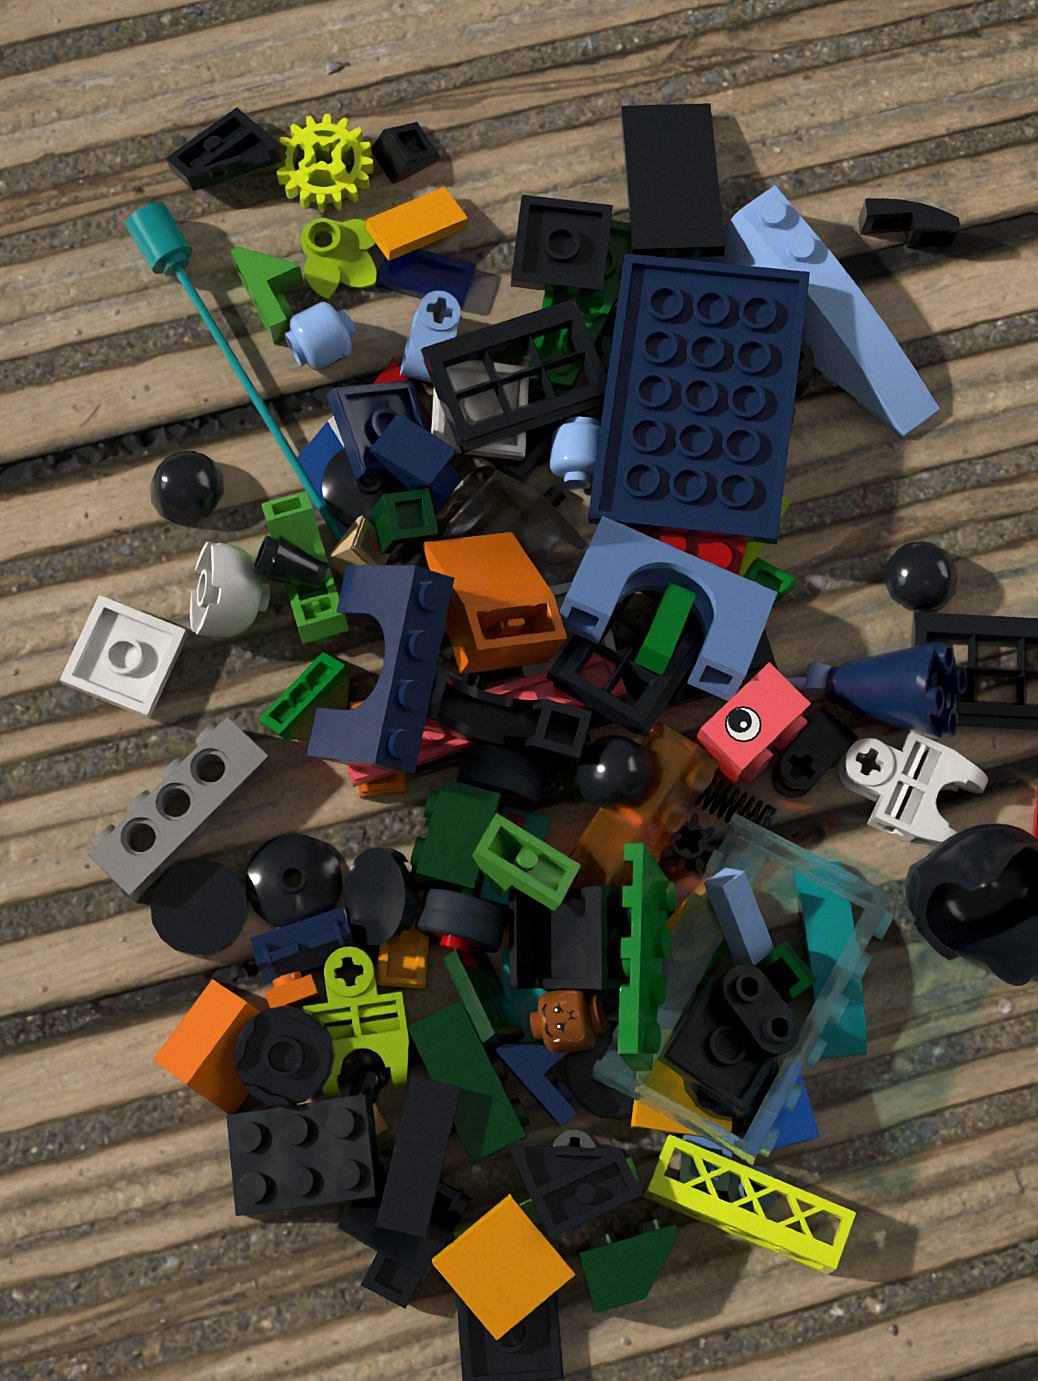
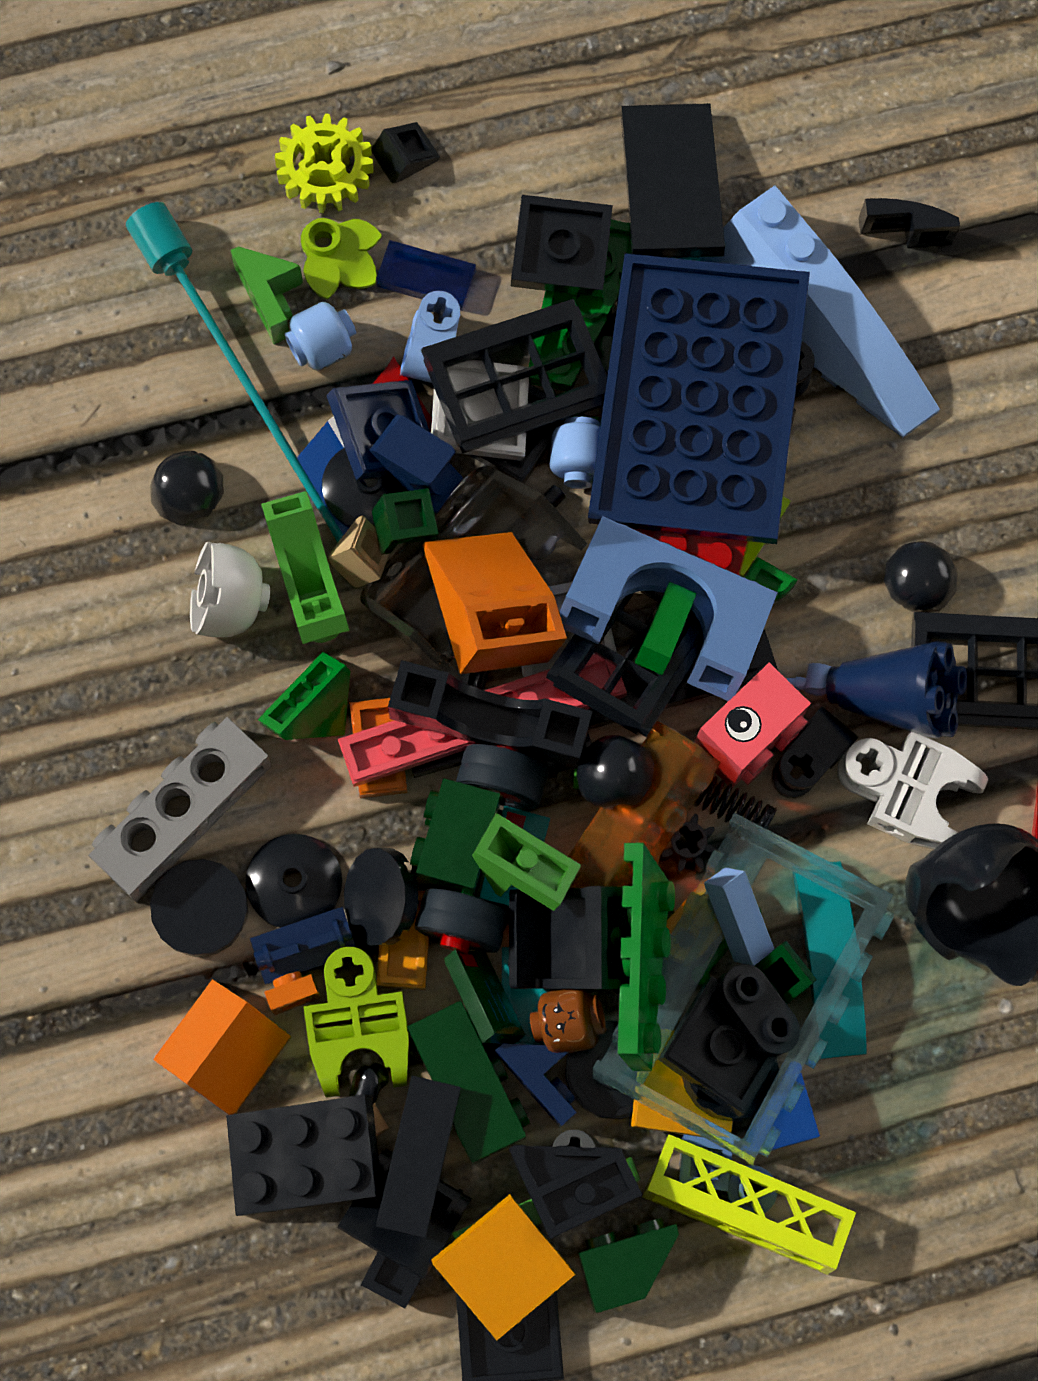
(124, 657): white plate -> none
(225, 152): black wing -> none
(284, 1056): black tile -> none
(287, 563): black cone -> none
(391, 722): dark blue arch -> none
(416, 223): light orange tile -> none

